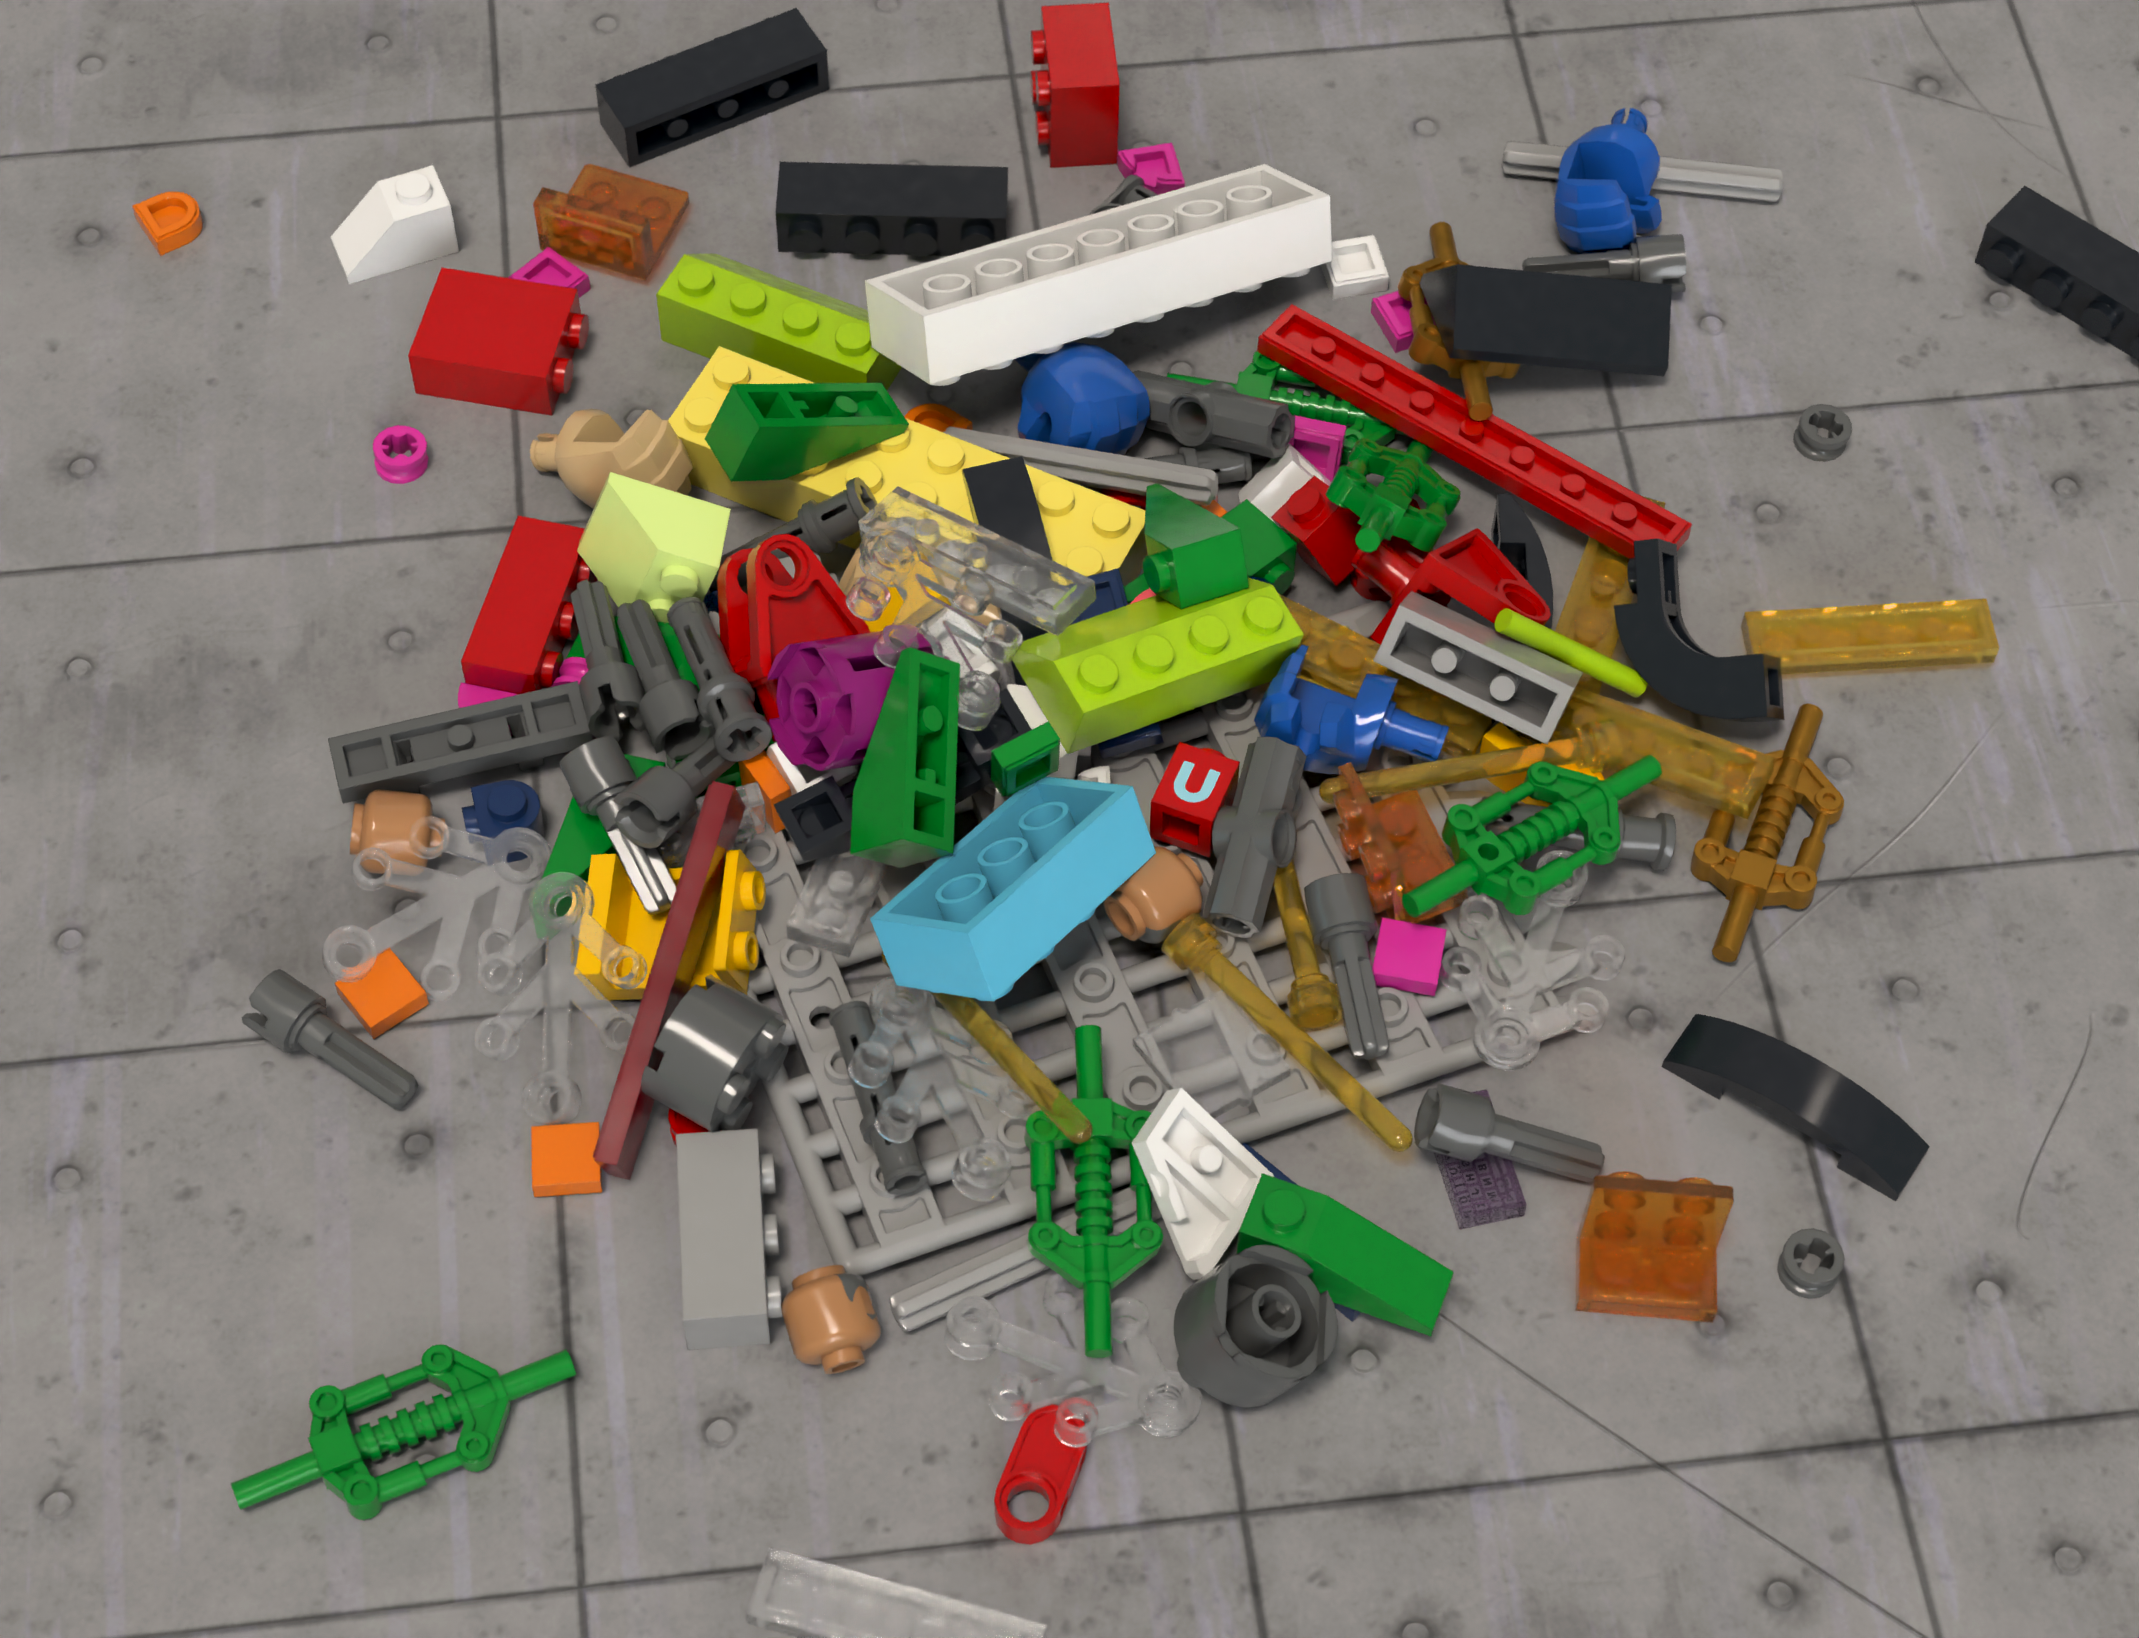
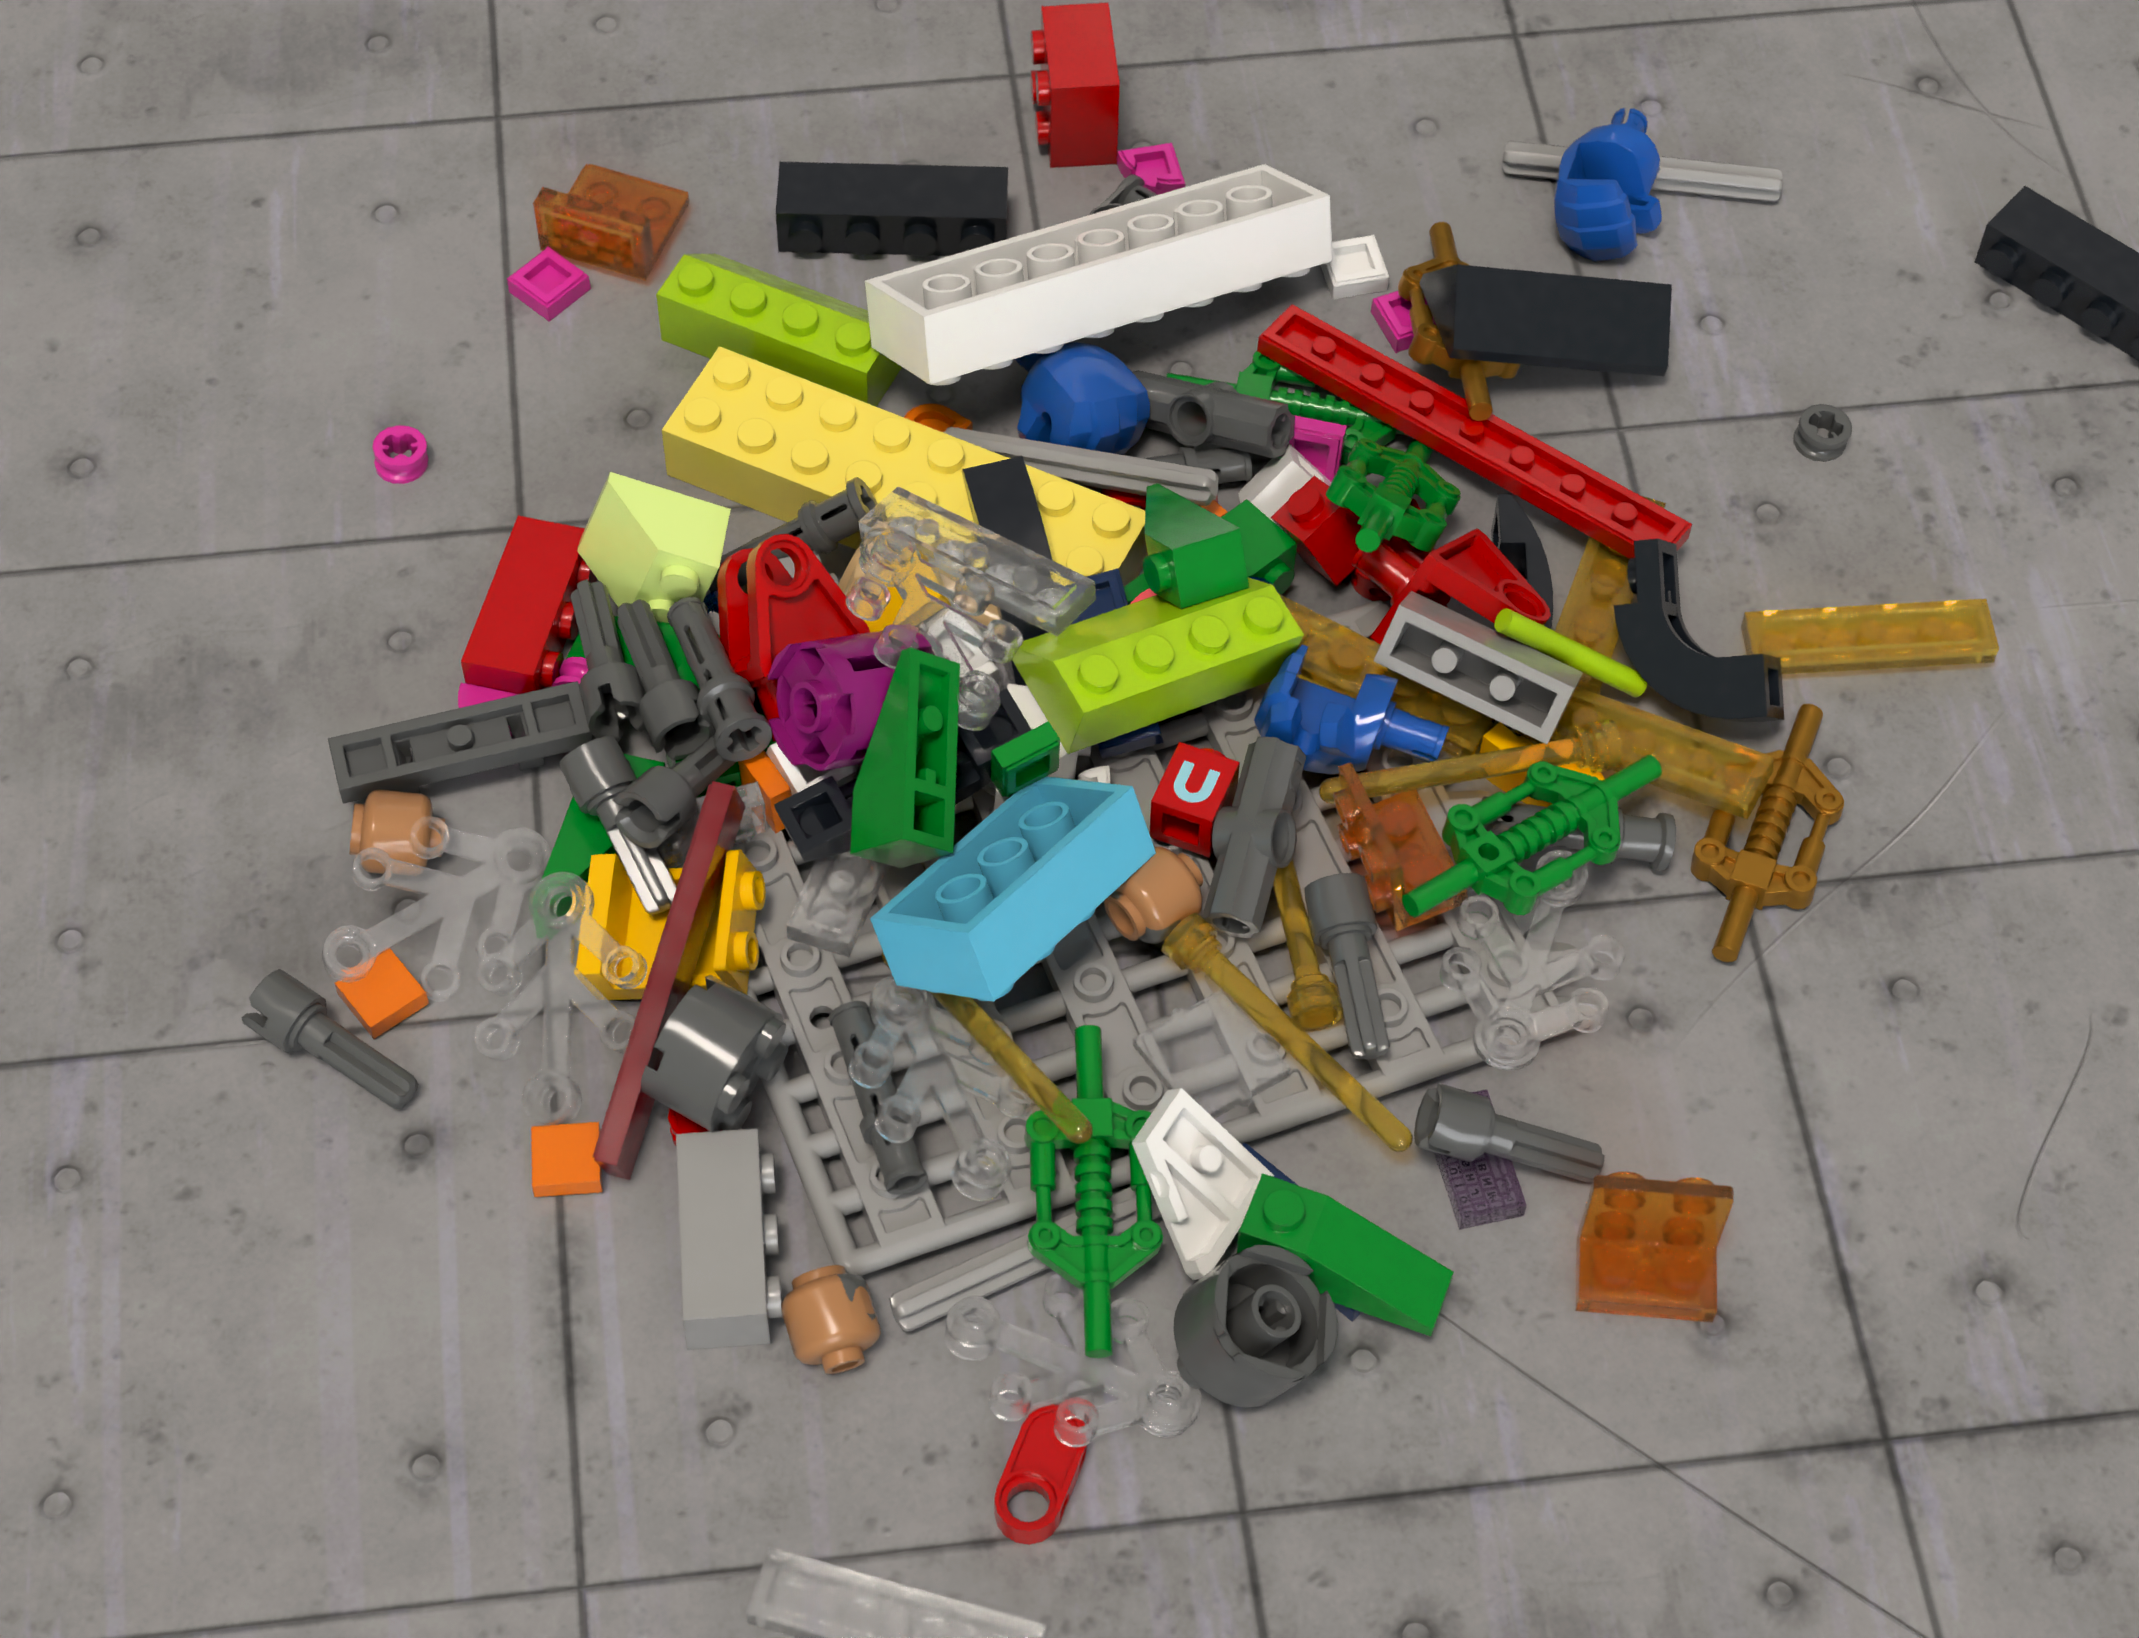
(169, 220): orange tile -> none
(396, 226): white slope -> none
(477, 1399): green bar -> none
(498, 341): red brick -> none
(503, 807): dark blue plate -> none
(595, 446): tan piece -> none
(712, 87): black brick -> none
(794, 427): green slope -> none
(1408, 956): dark pink tile -> none
(1647, 260): dark grey piece -> none
(1796, 1250): dark grey bush -> none
(1804, 1094): black slope -> none

